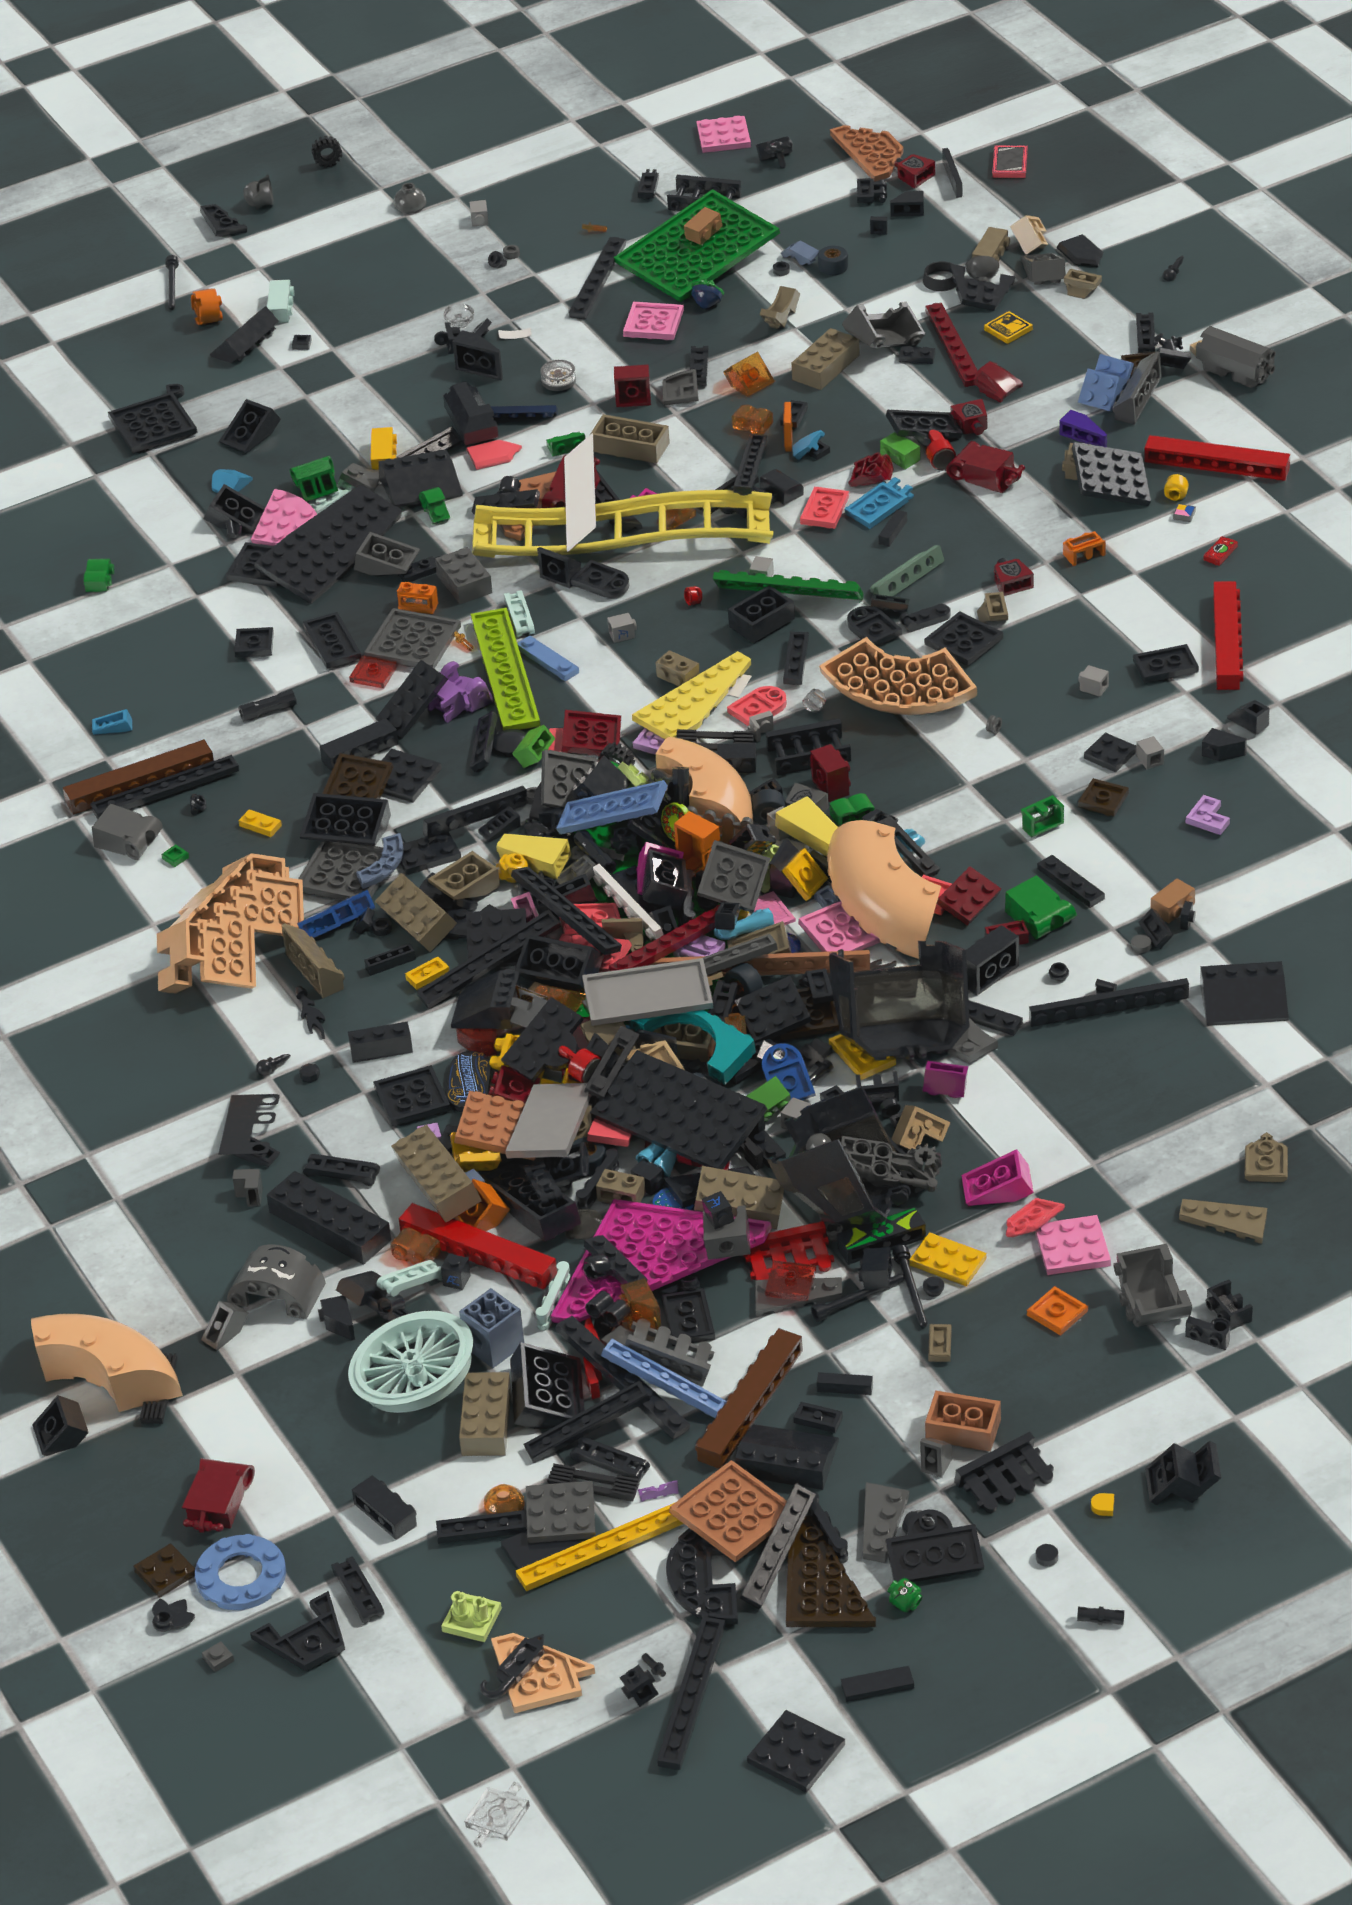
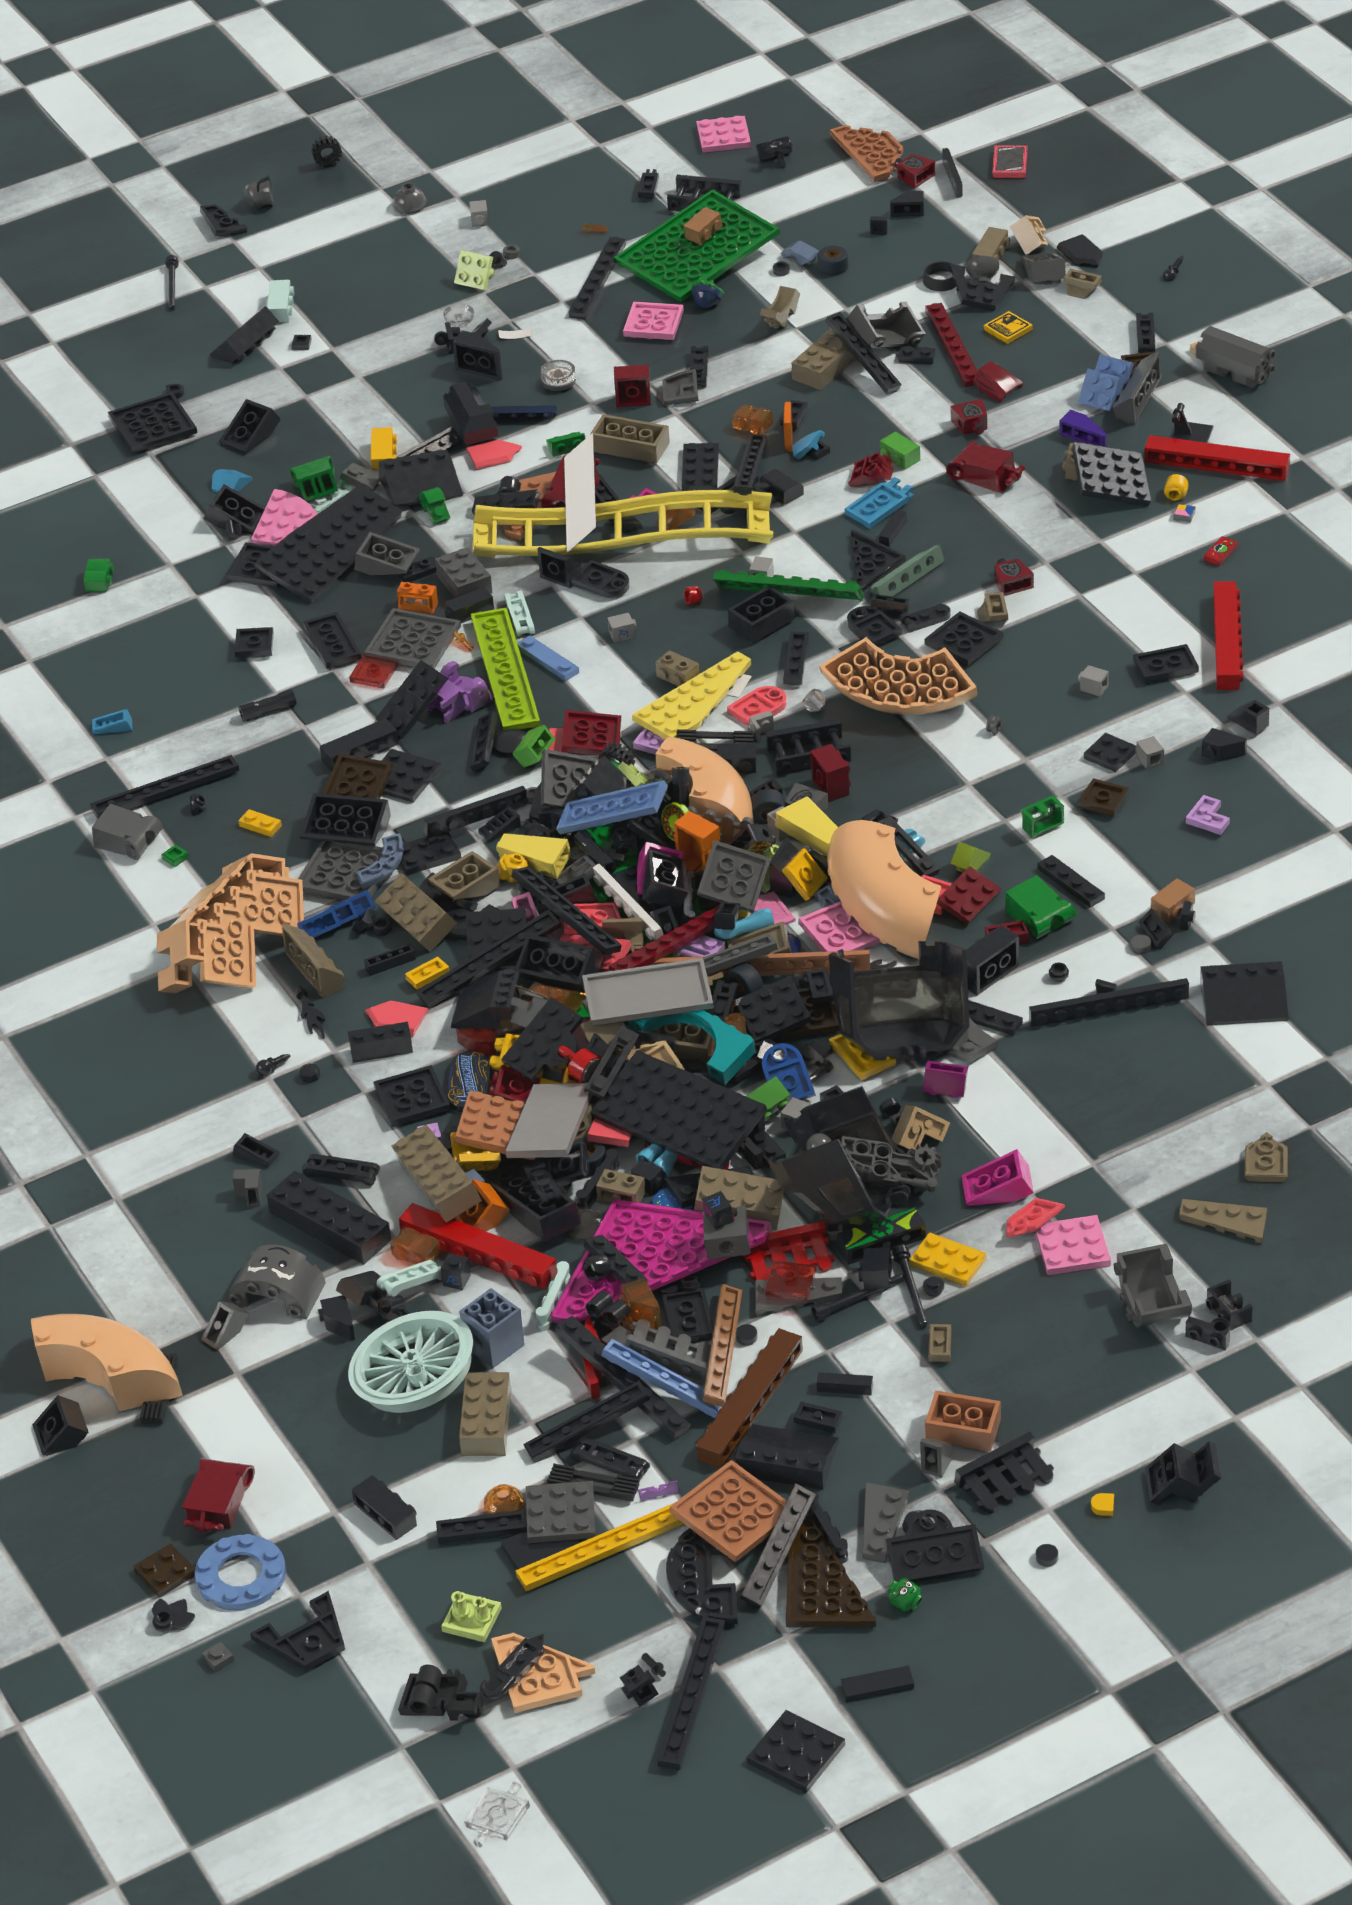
(81, 794): reddish brown brick -> none
(206, 306): orange brick -> none
(240, 1123): black piece -> none
(357, 1589): black plate -> none
(397, 1012): none -> coral tile
(434, 1693): none -> black plate
(473, 602): none -> black brick
(474, 270): none -> yellowish green plate
(545, 1386): black slope -> none
(700, 466): none -> black plate
(722, 1345): none -> medium nougat tile
(746, 1334): none -> black tile
(749, 375): clear orange slope -> none
(824, 507): coral plate -> none
(850, 809): green brick -> none
(863, 353): none -> black plate
(868, 190): black plate -> none
(872, 560): none -> black tile
(880, 1092): black window -> none
(929, 429): black plate -> none
(968, 856): none -> lime slope
(1057, 1310): orange tile -> none
(1083, 543): orange window -> none
(1100, 1615): black pin -> none
(1168, 353): black piece -> none
(1188, 430): none -> black plate

